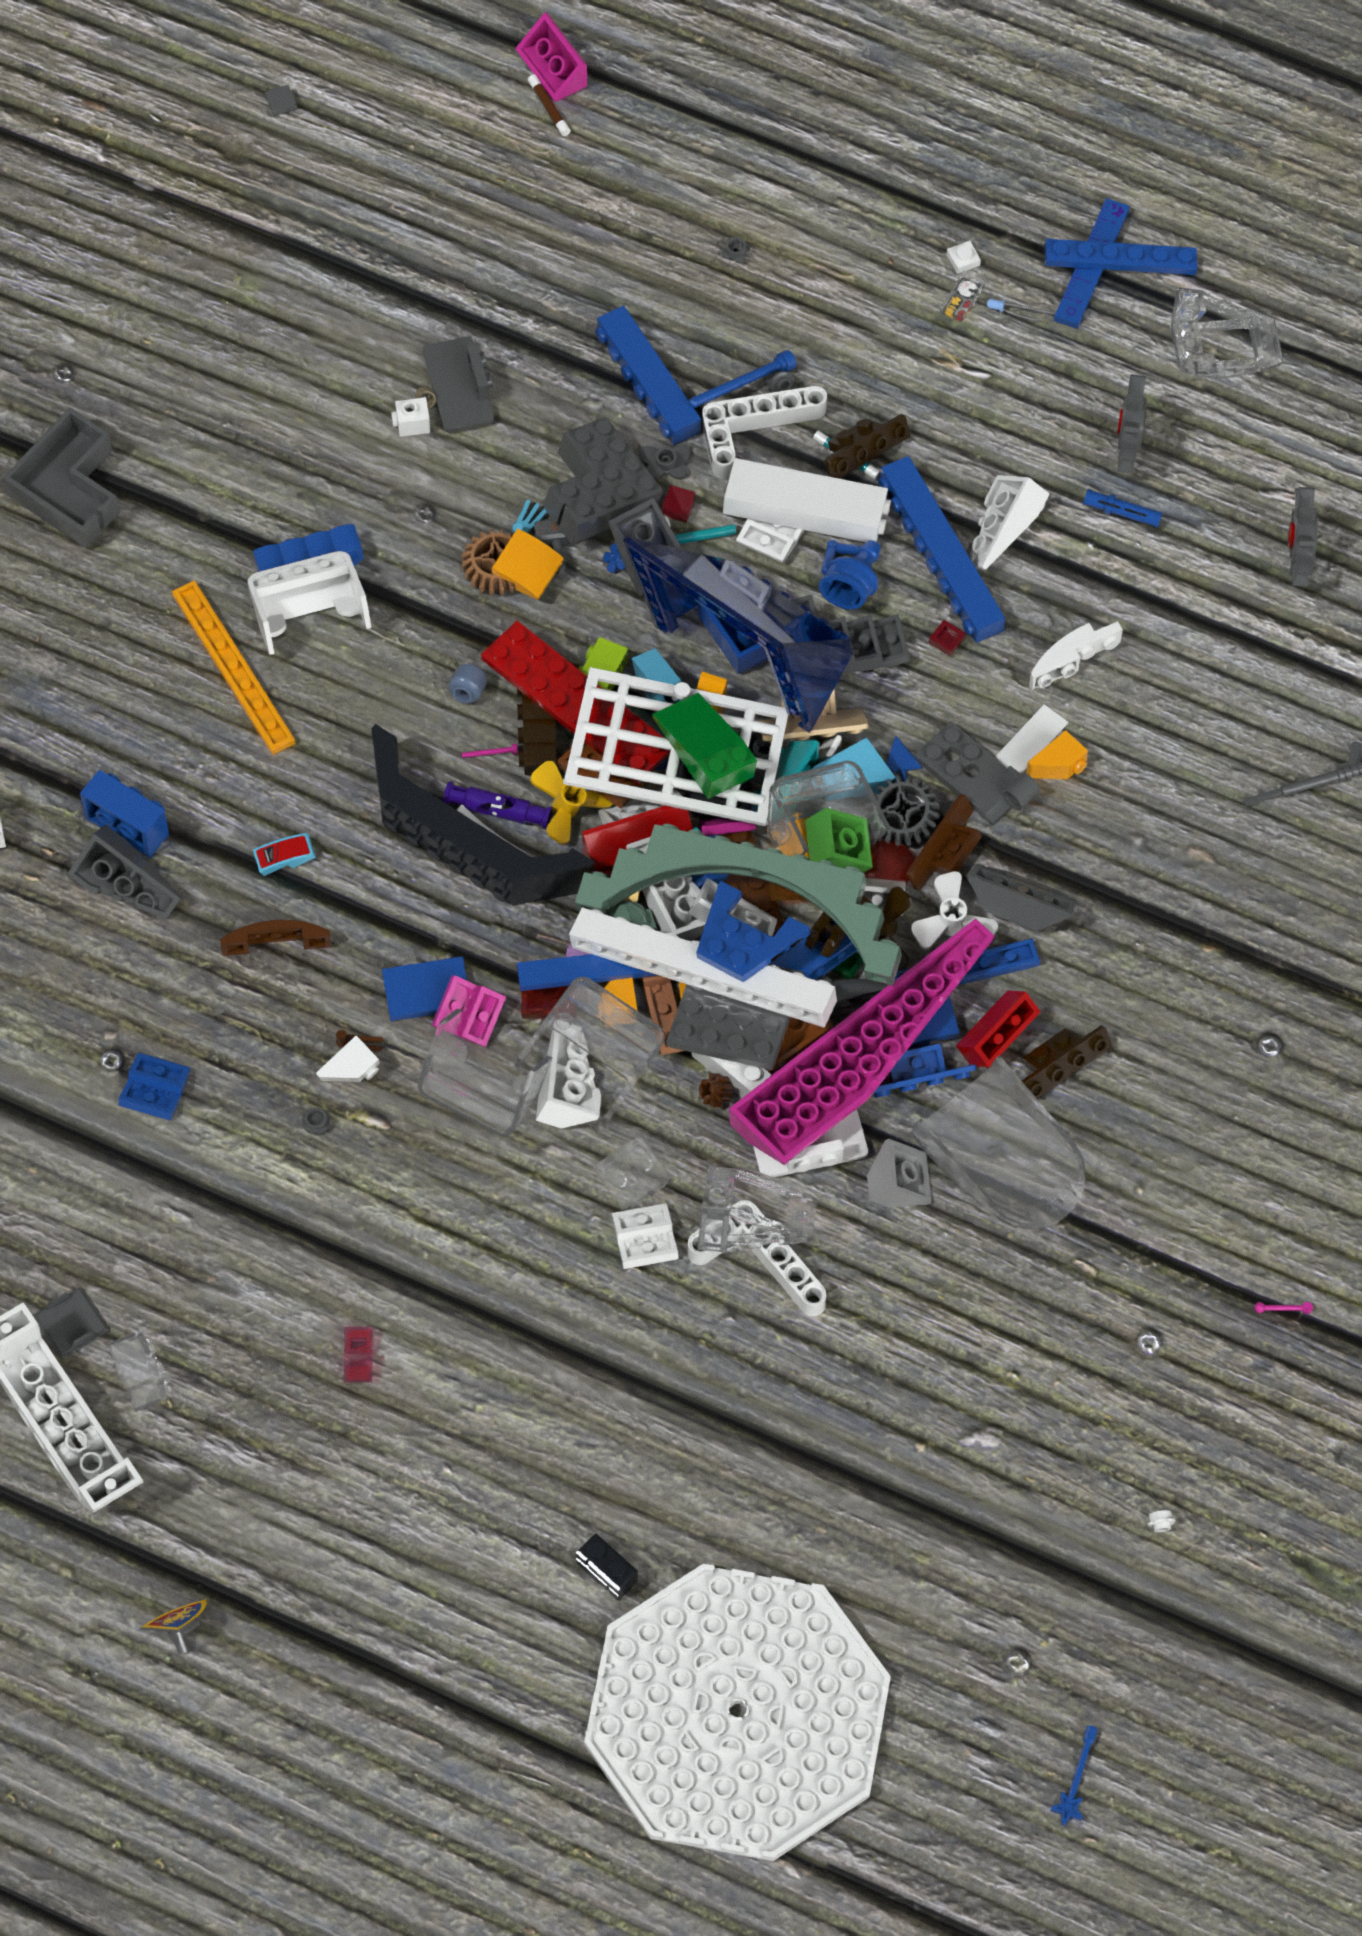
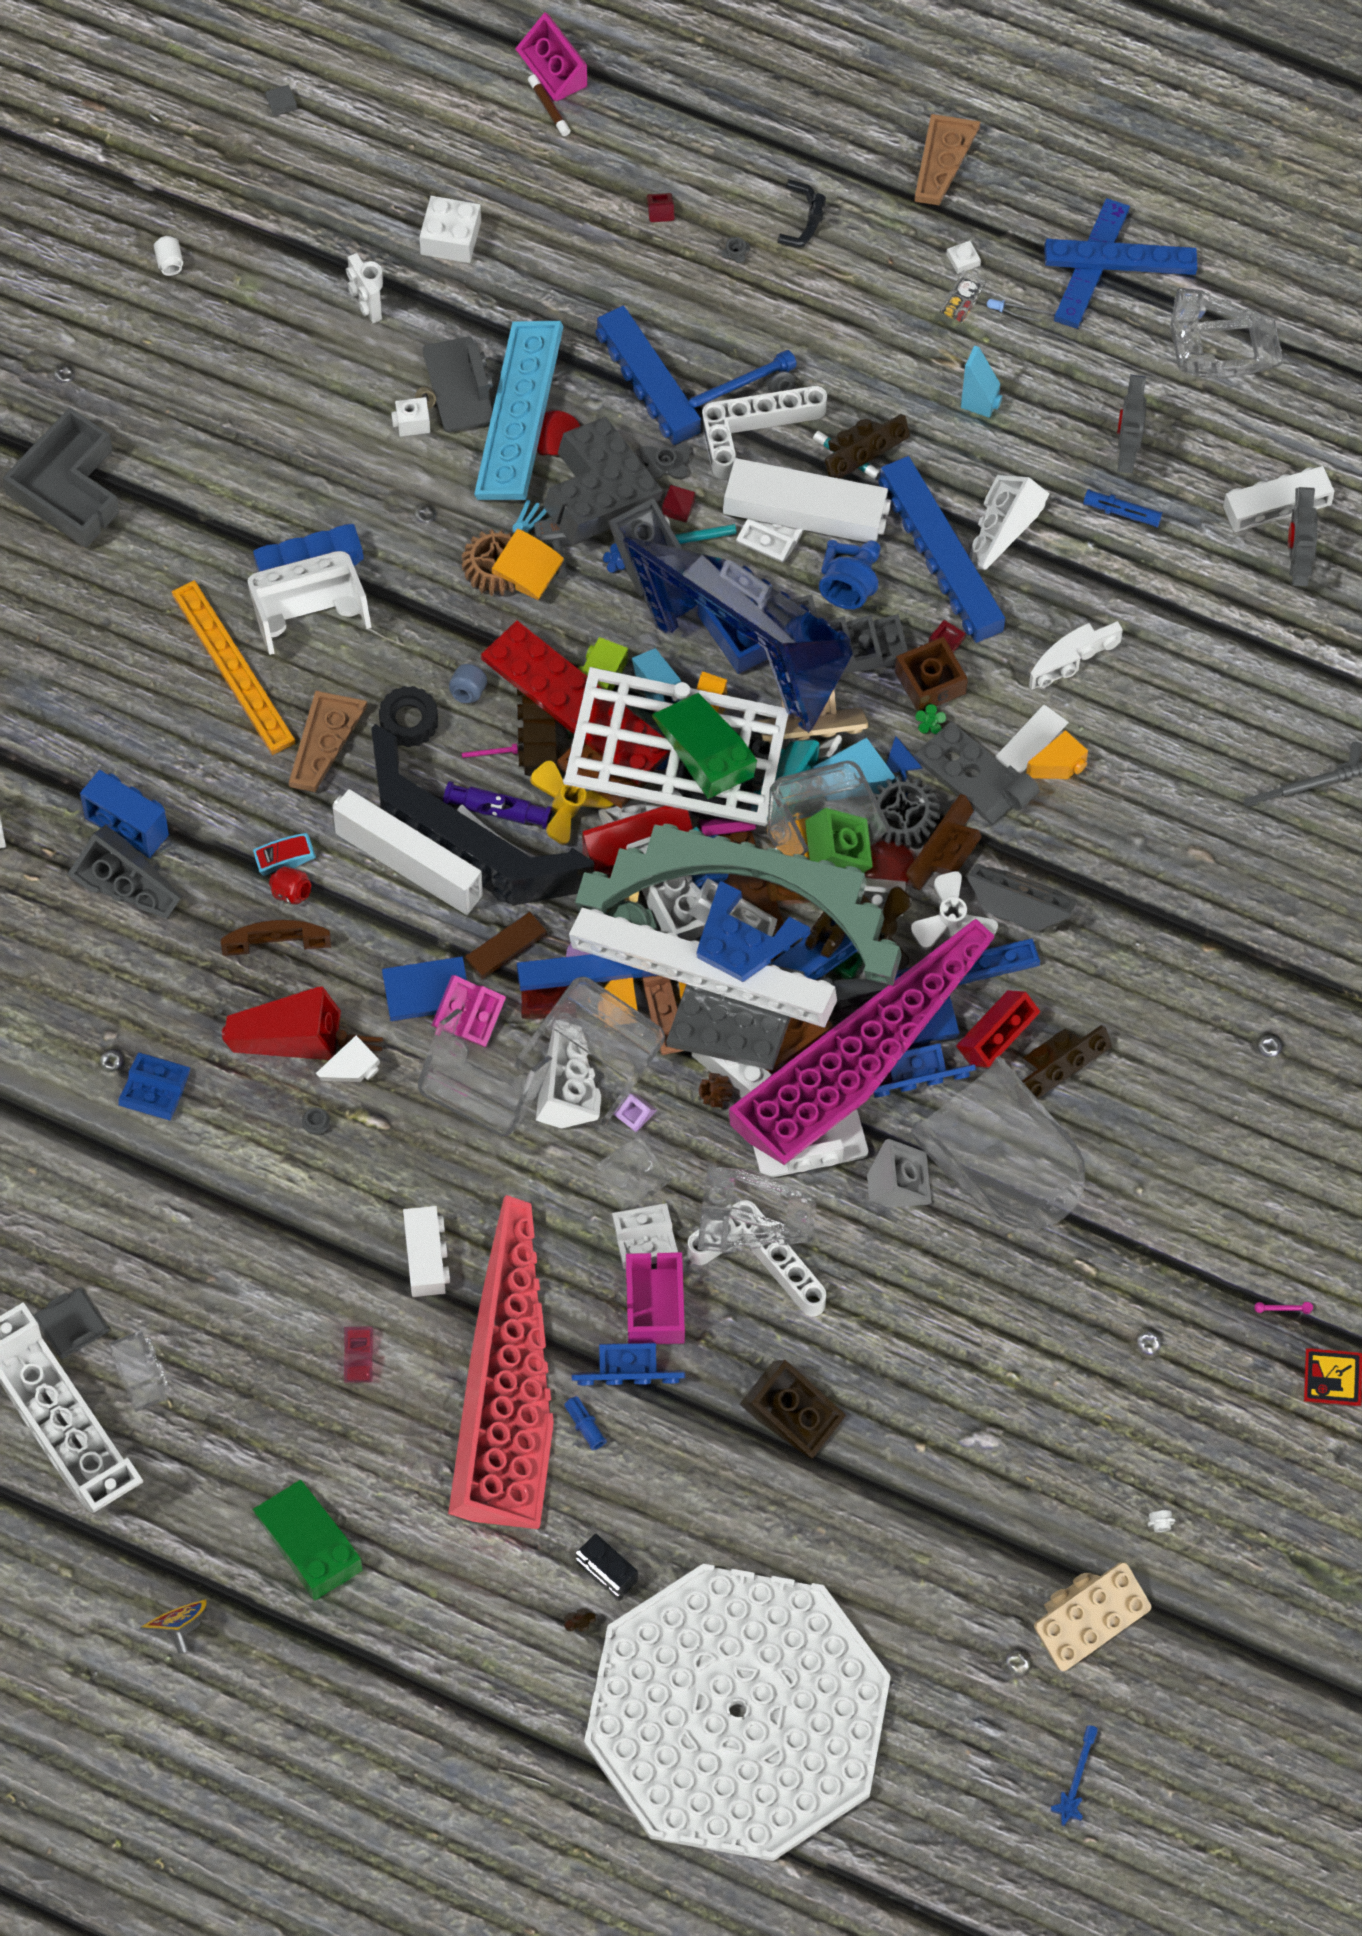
(168, 255): none -> white brick
(288, 1027): none -> red slope
(290, 885): none -> red head
(308, 1539): none -> green slope
(324, 735): none -> medium nougat wing
(363, 288): none -> white plate
(407, 851): none -> white brick
(409, 697): none -> black tyre
(425, 1251): none -> white brick
(450, 229): none -> white brick
(505, 945): none -> reddish brown tile
(506, 1399): none -> coral wedge
(519, 410): none -> medium azure plate
(553, 427): none -> red dish
(580, 1620): none -> dark brown plant
(585, 1423): none -> blue axle
(627, 1361): none -> blue bracket
(635, 1111): none -> lavender slope
(655, 1299): none -> dark pink piece
(660, 207): none -> dark red slope
(793, 1408): none -> dark brown slope
(815, 215): none -> black piece
(930, 720): none -> green plant
(931, 674): none -> reddish brown brick
(943, 153): none -> medium nougat wing
(980, 385): none -> medium azure slope
(1090, 1614): none -> tan bracket
(1275, 499): none -> white brick
(1333, 1377): none -> piece

